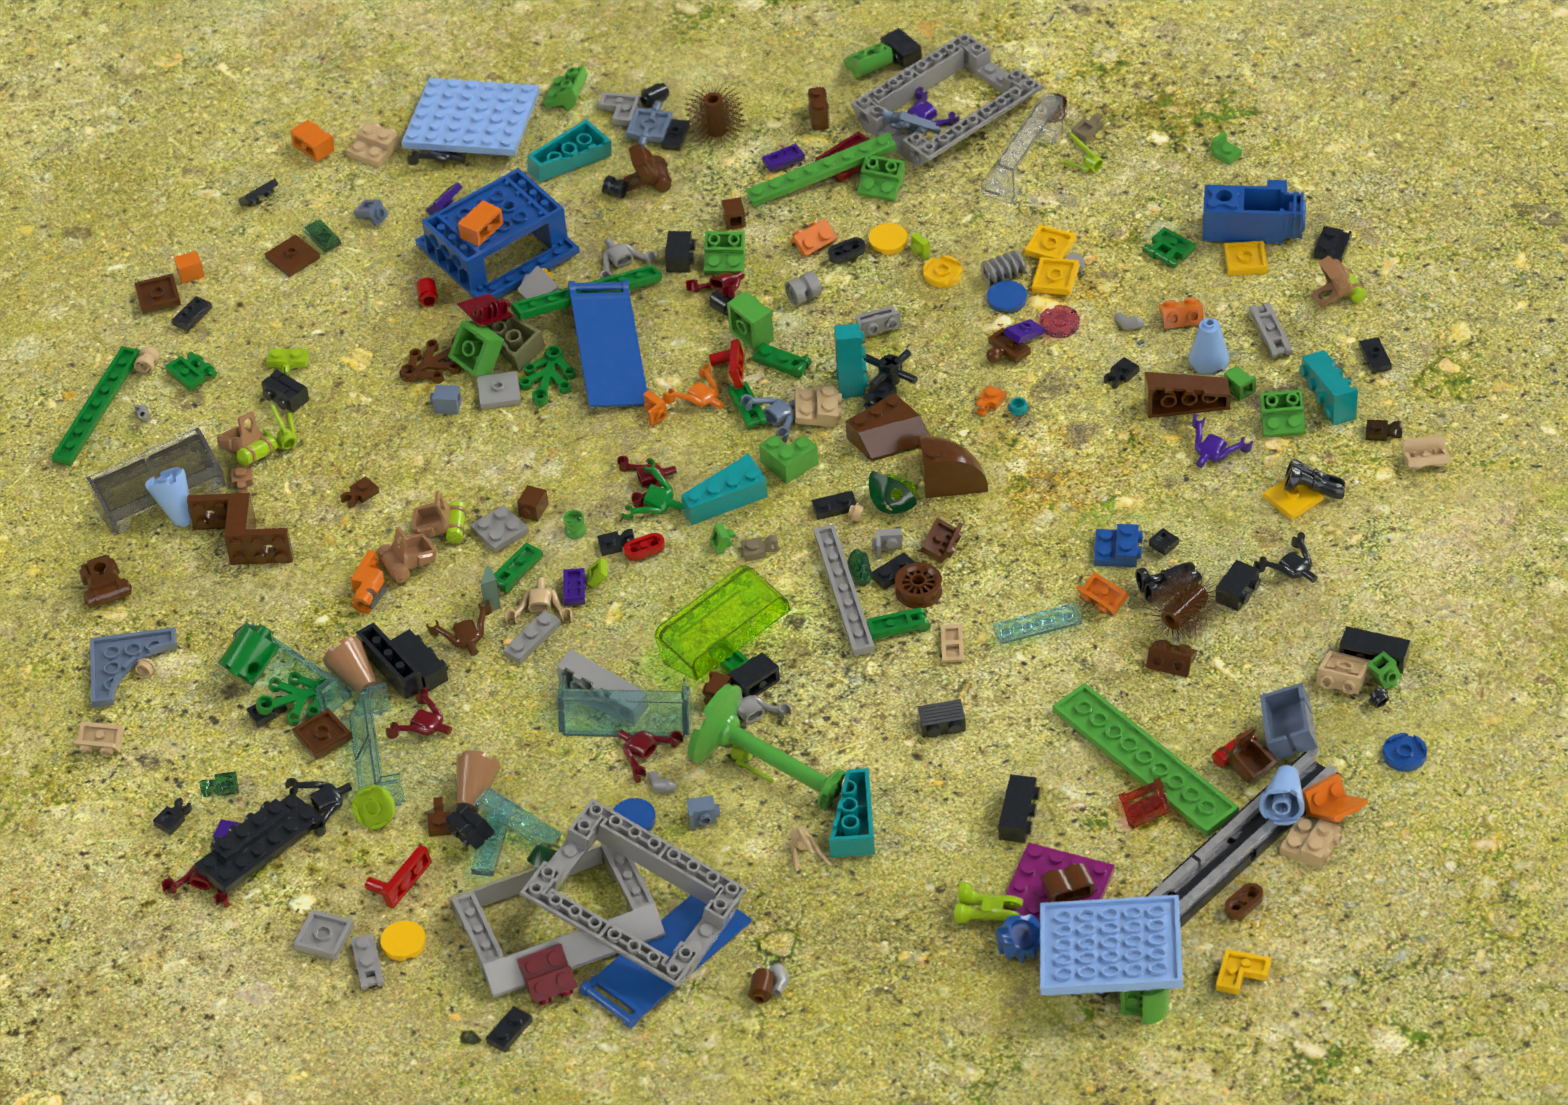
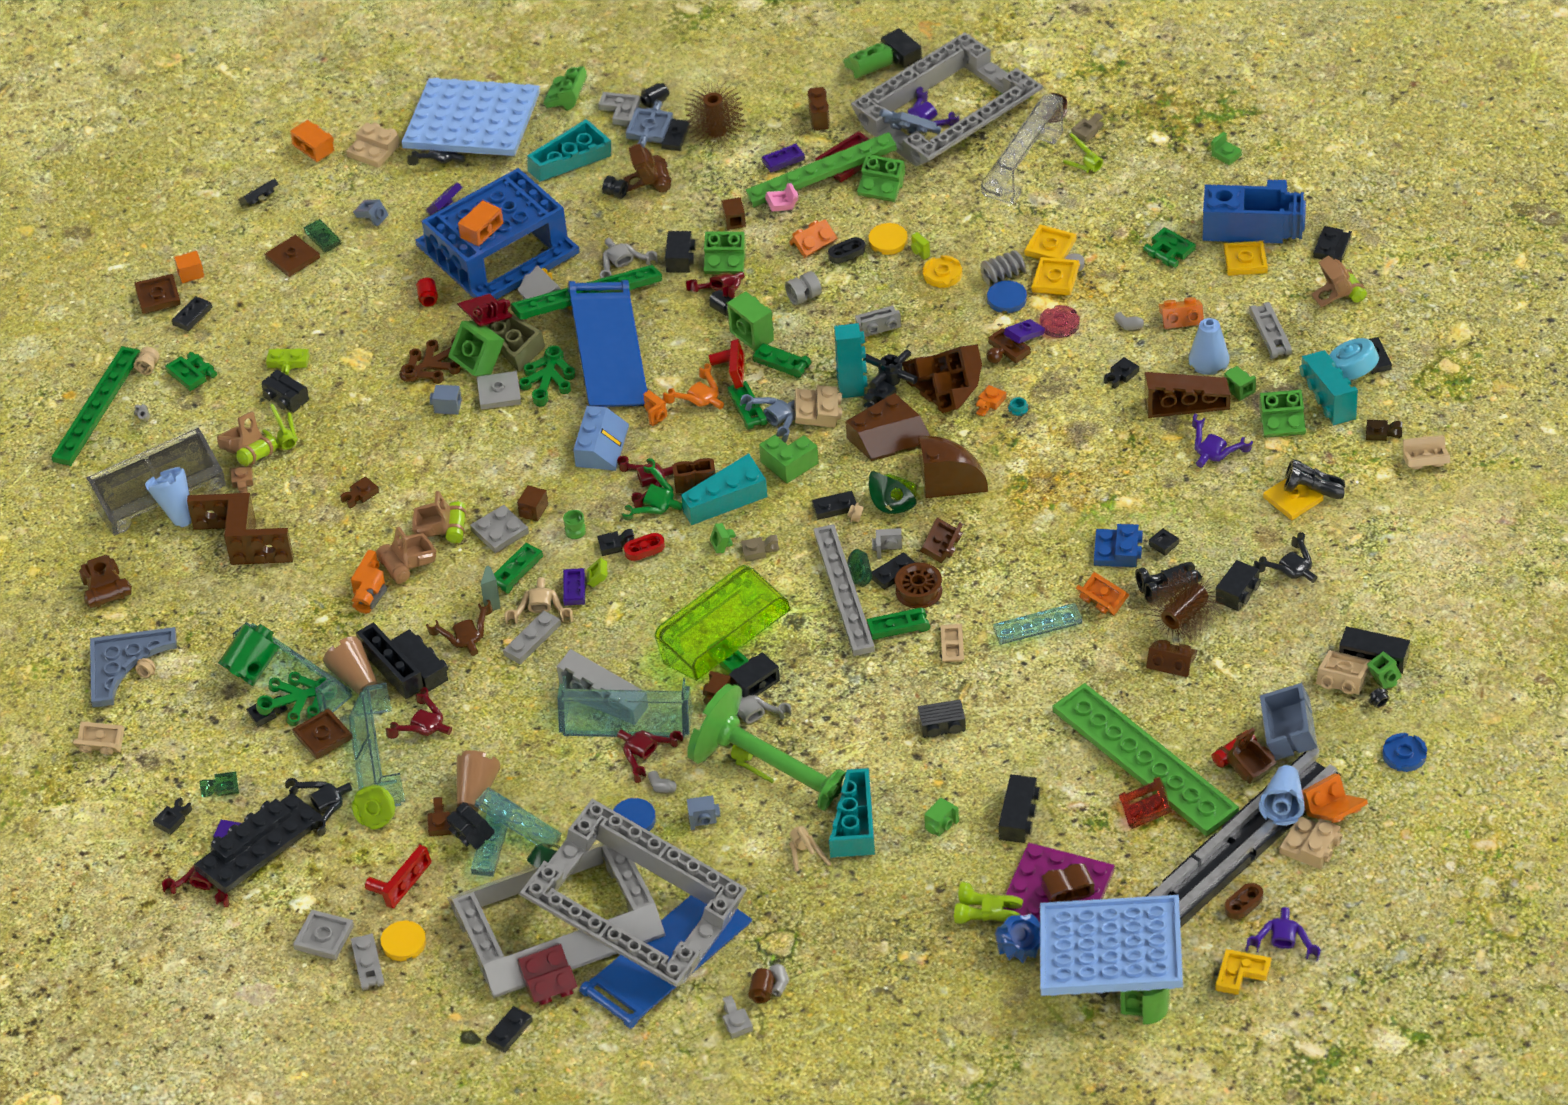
(600, 439): none -> medium blue slope
(689, 474): none -> reddish brown brick
(736, 1020): none -> light grey plate
(782, 200): none -> bright pink bracket
(941, 817): none -> bright green brick
(947, 376): none -> reddish brown brick
(1284, 935): none -> dark purple piece
(1355, 357): none -> medium azure wheel

